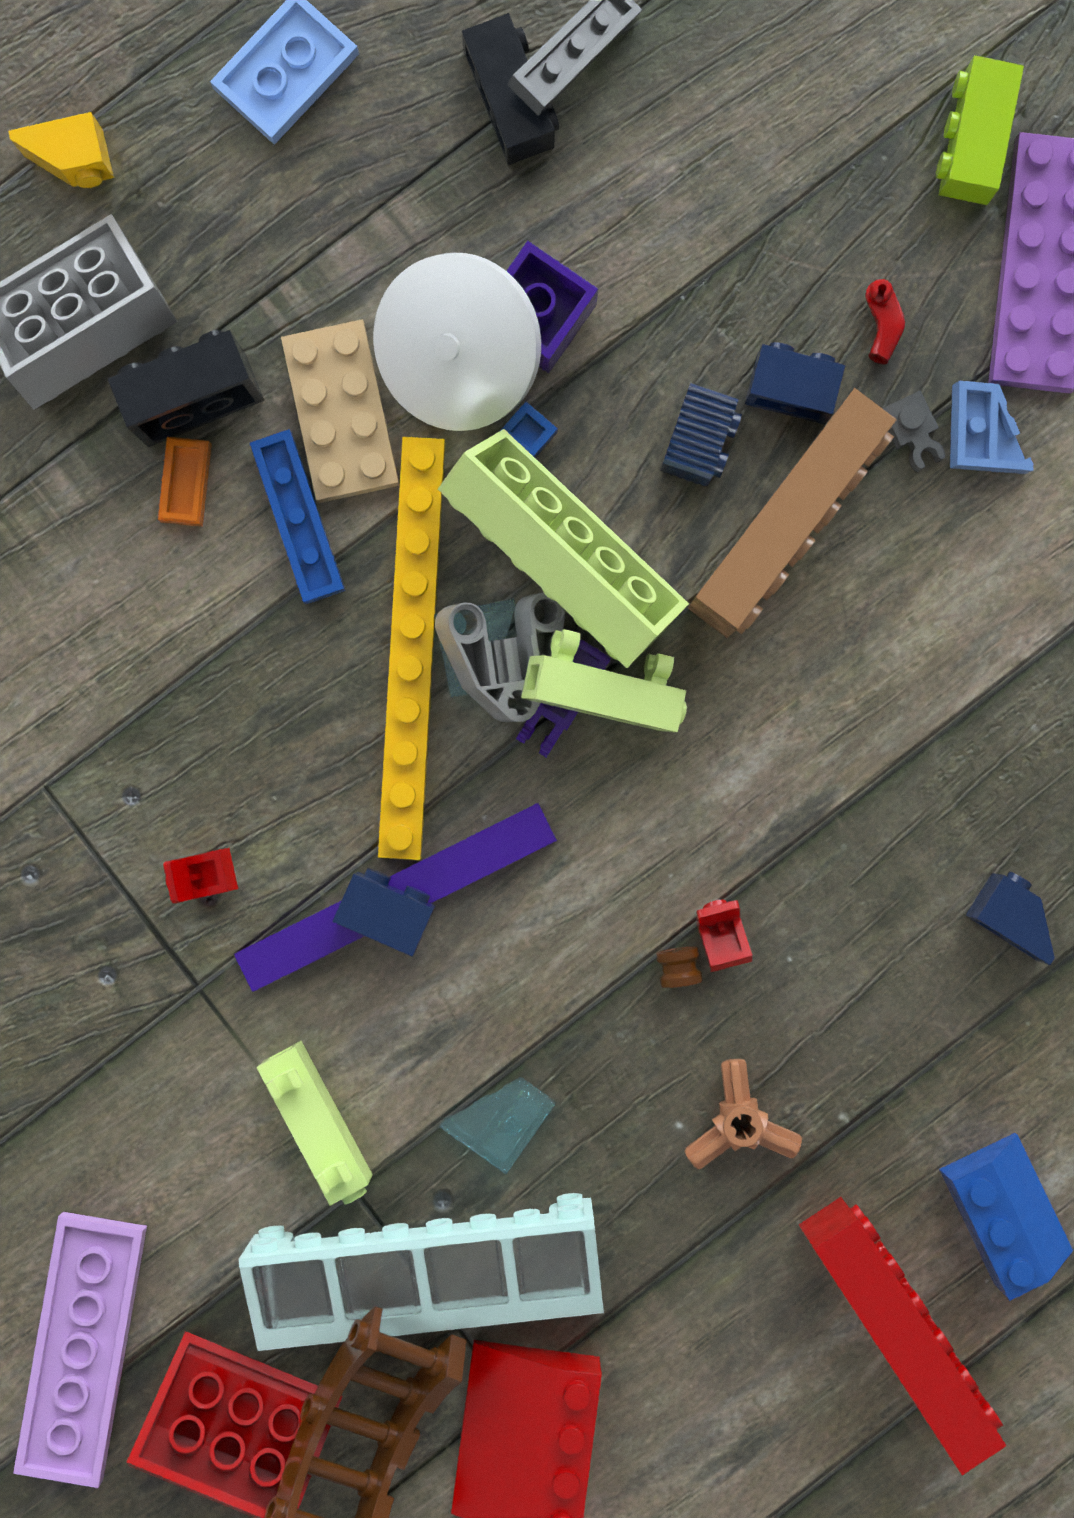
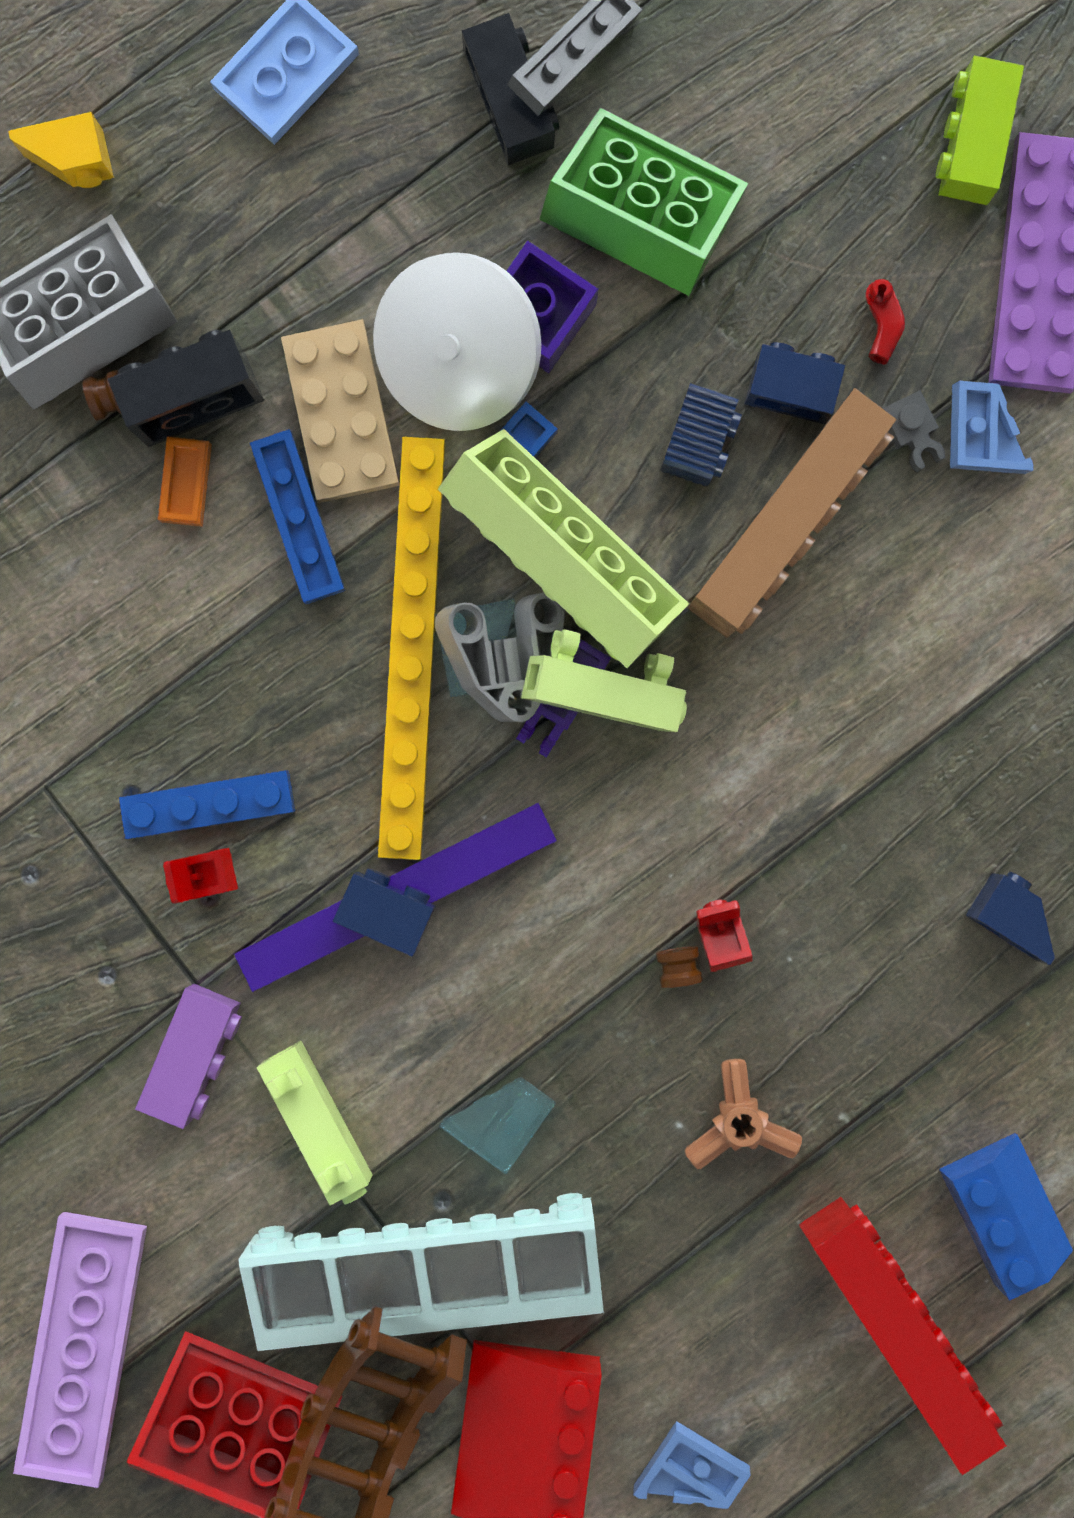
(100, 396): none -> reddish brown wheel
(190, 1056): none -> medium lavender brick
(207, 804): none -> blue plate
(642, 201): none -> bright green slope
(692, 1471): none -> medium blue wing

